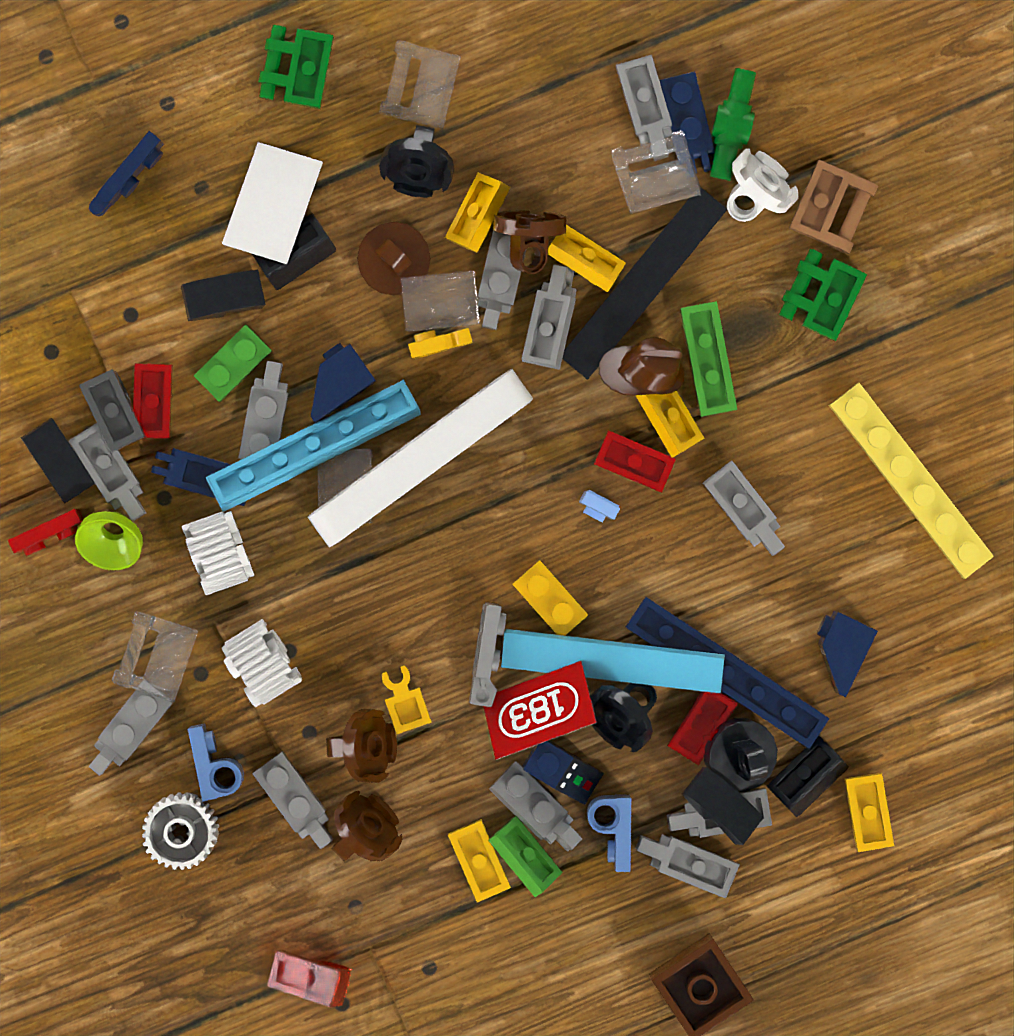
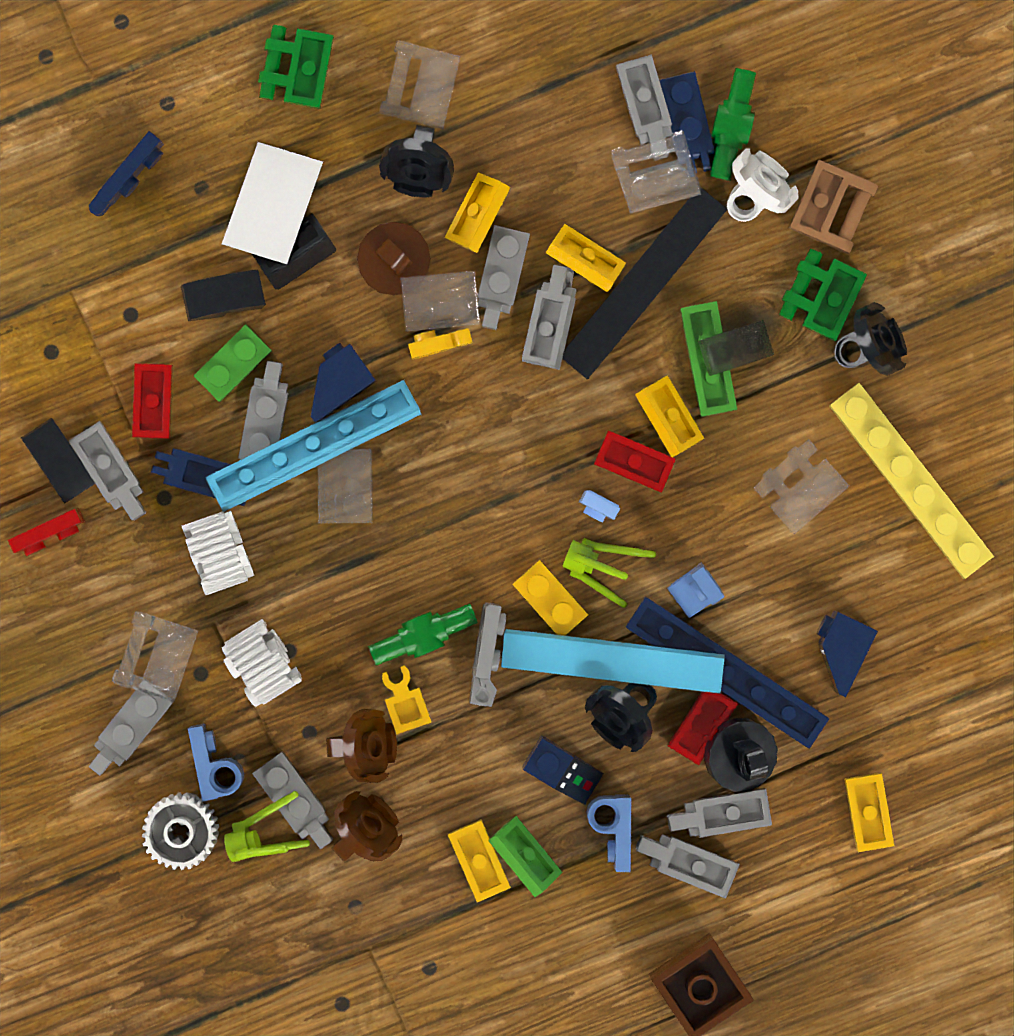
(108, 549): lime piece -> none
(112, 410): dark grey plate -> none
(246, 844): none -> lime plant
(310, 979): clear red plate -> none
(420, 458): white beam -> none
(422, 634): none -> green pin
(529, 231): reddish brown tile -> none
(535, 807): light grey hinge -> none
(539, 710): red sticker -> none
(583, 559): none -> lime plant
(643, 368): reddish brown piece -> none
(696, 590): none -> medium blue plate
(723, 804): black slope -> none
(736, 348): none -> clear smoke slope
(744, 507): light grey hinge -> none
(807, 776): black slope -> none
(809, 494): none -> clear plate
(878, 340): none -> black tile

